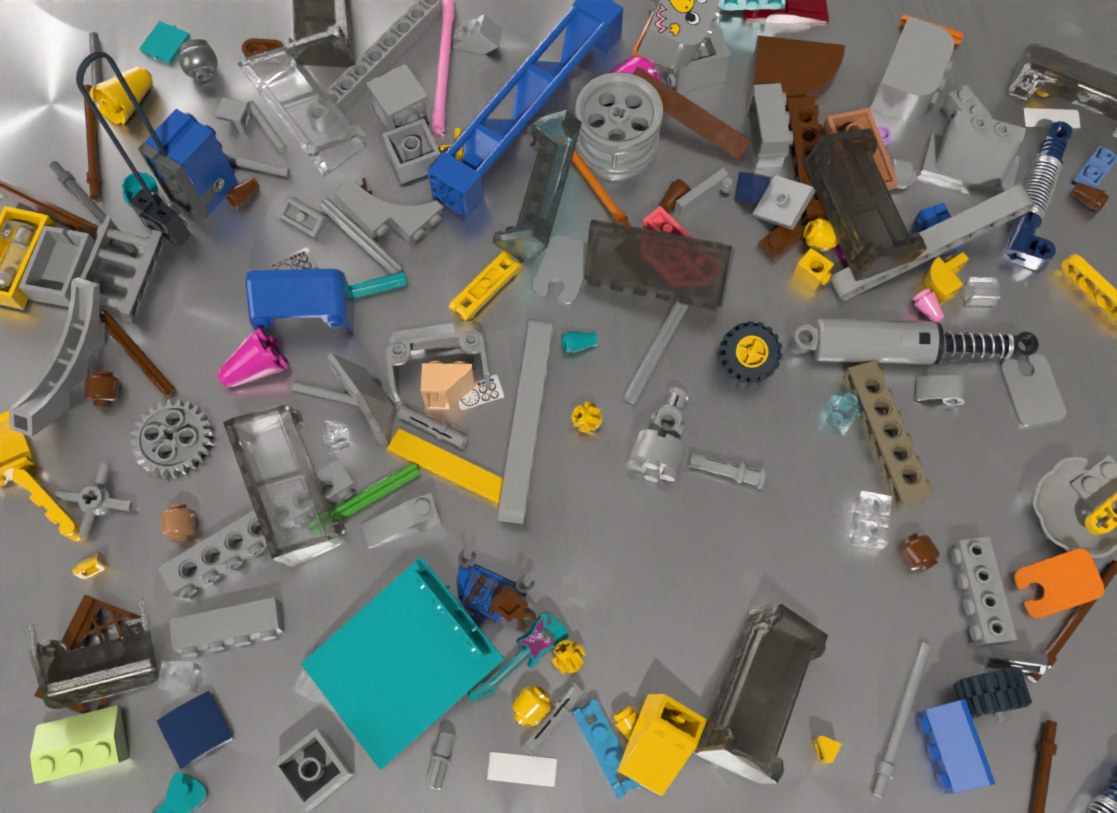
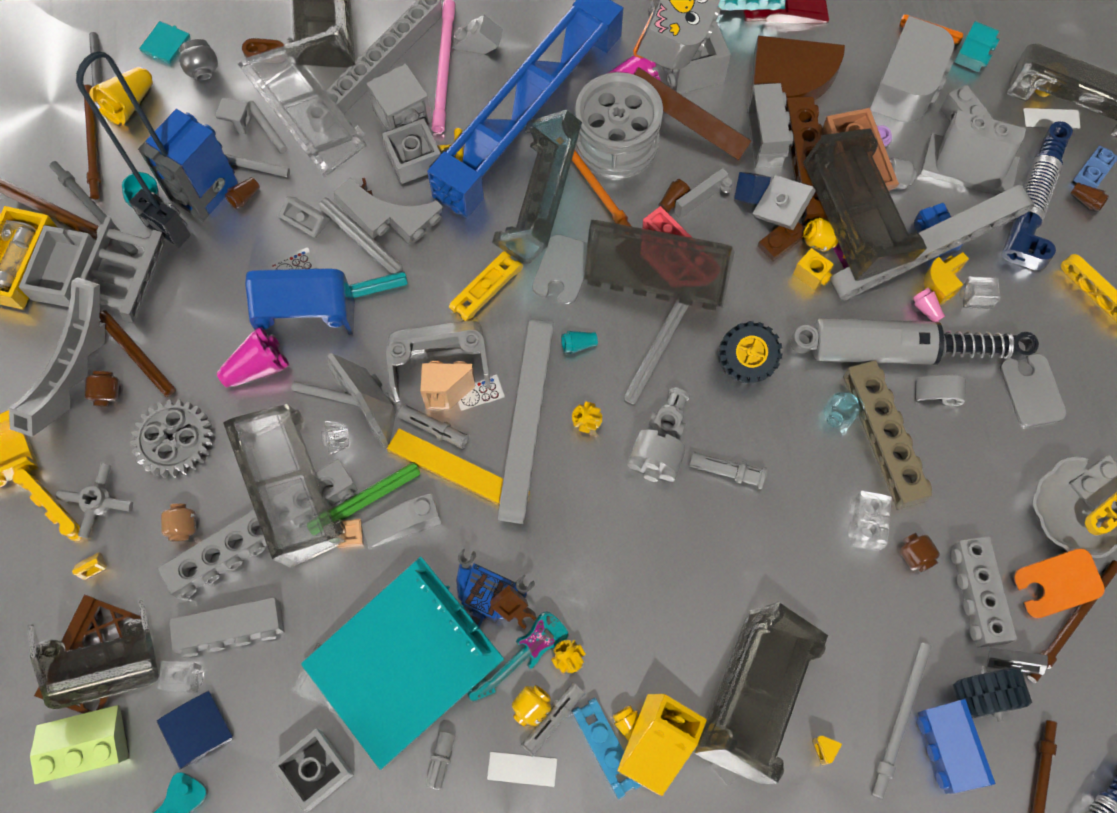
(353, 533): none -> light nougat tile
(977, 46): none -> teal brick

